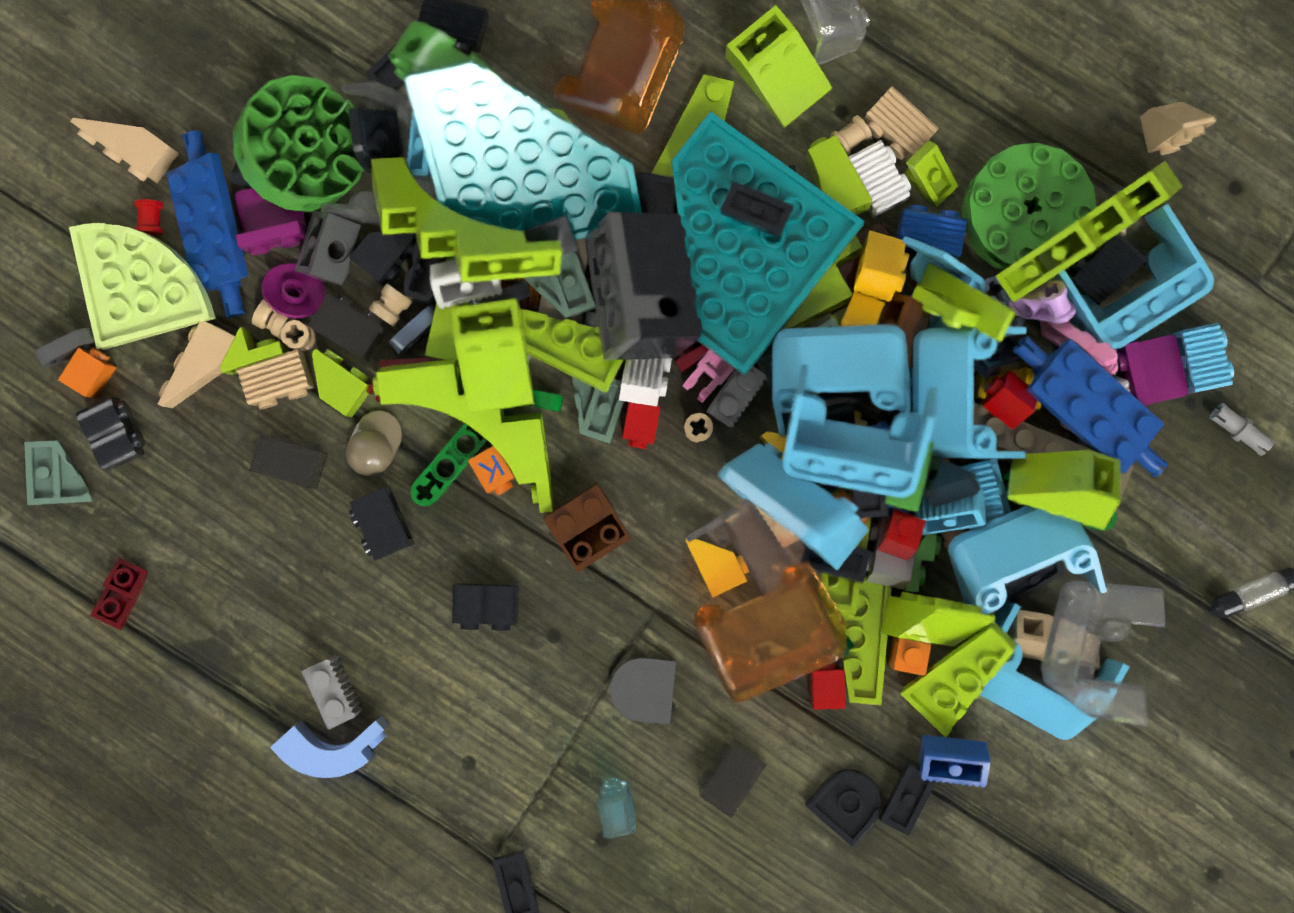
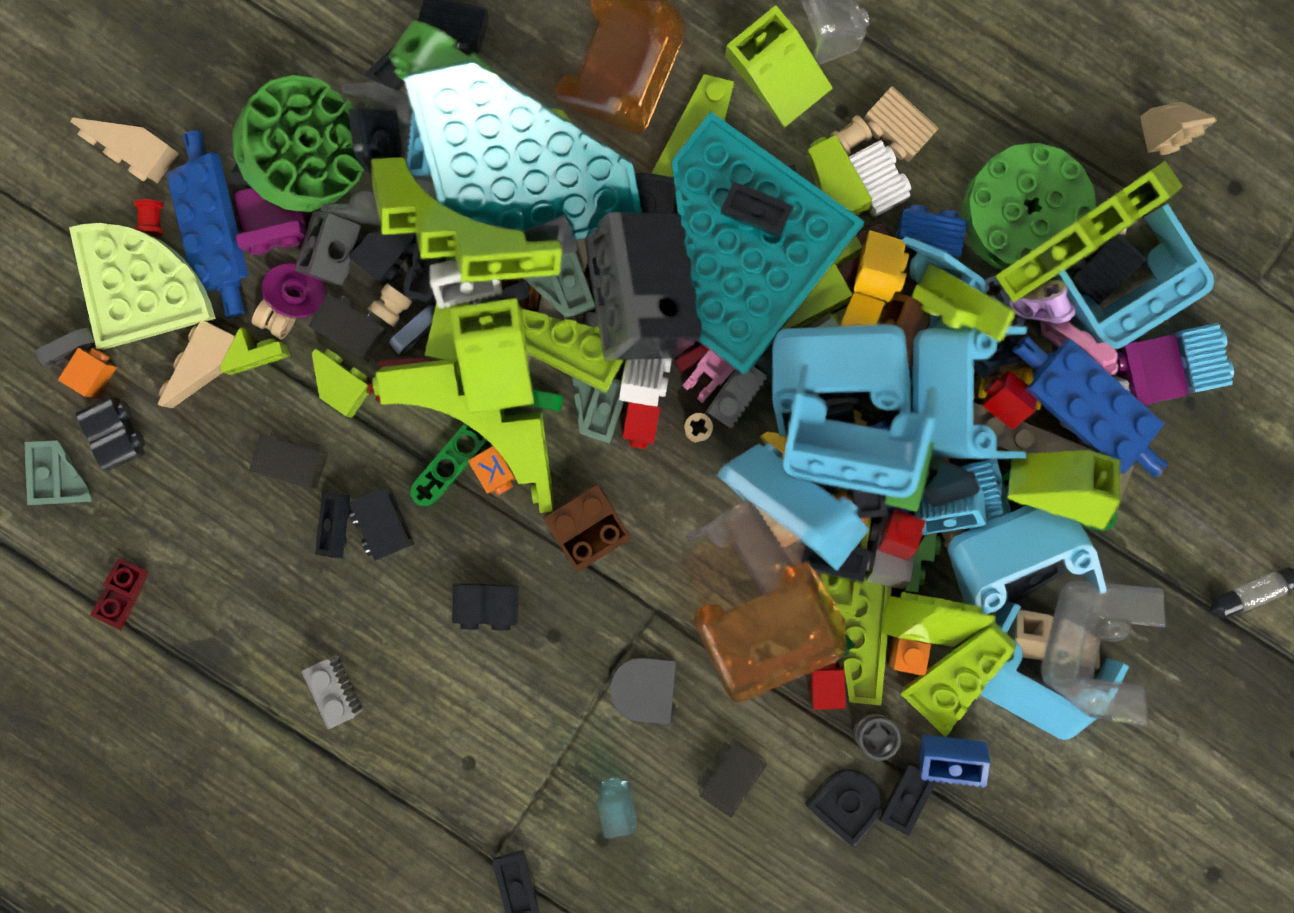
(276, 378): tan brick -> none
(291, 329): tan bush -> none
(316, 758): light blue arch -> none
(332, 525): none -> black plate
(373, 443): dark tan cap -> none
(718, 566): yellow slope -> none
(877, 735): none -> dark grey wheel
(930, 174): lime slope -> none
(1241, 429): light grey pin -> none

